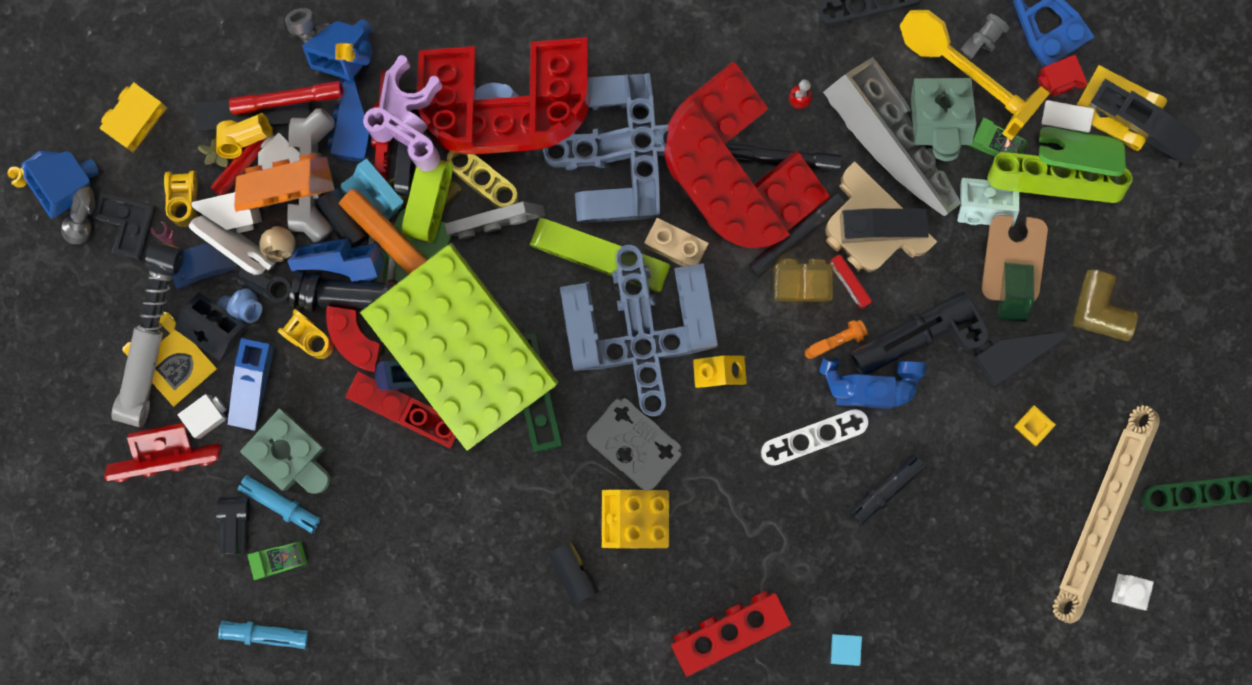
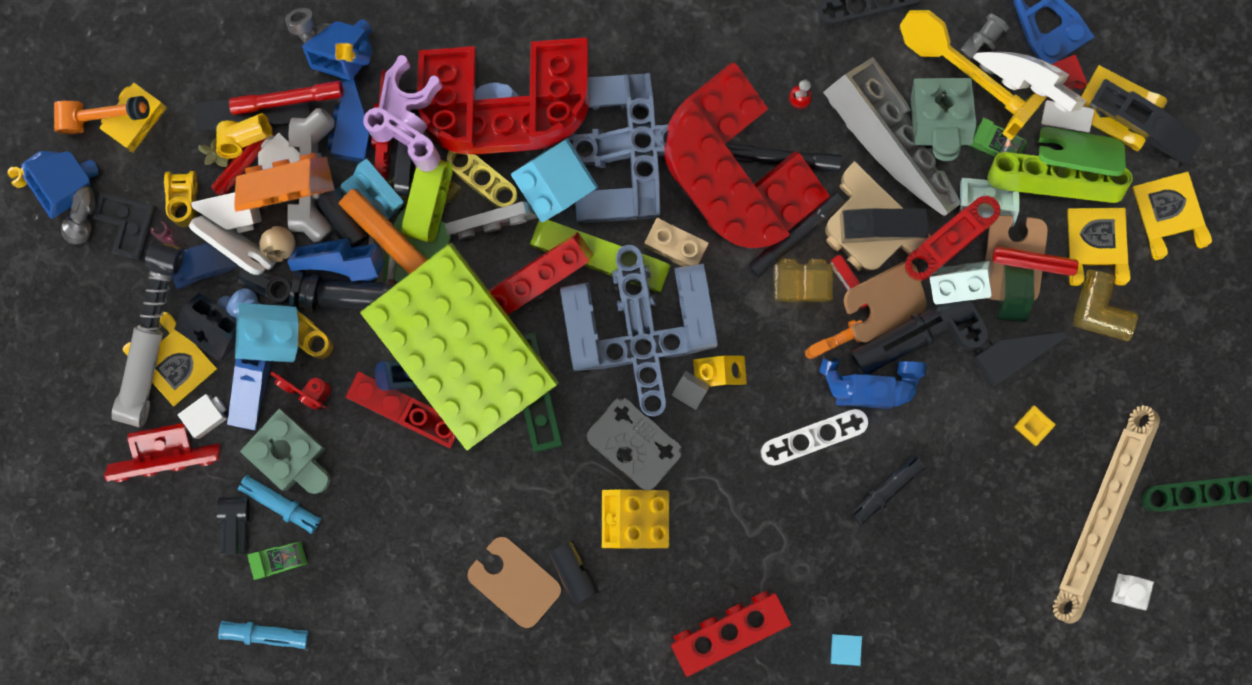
(70, 114): none -> orange piece
(266, 332): none -> medium azure slope
(312, 395): none -> red hinge
(350, 339): red brick -> none
(521, 587): none -> medium nougat piece
(542, 273): none -> red brick
(554, 180): none -> medium azure slope
(690, 390): none -> dark grey tile
(891, 301): none -> medium nougat piece
(952, 238): none -> red plate
(961, 282): none -> light aqua bracket
(1022, 70): none -> white slope
(1035, 261): none -> red axle
(1098, 238): none -> yellow flag
(1169, 209): none -> yellow flag

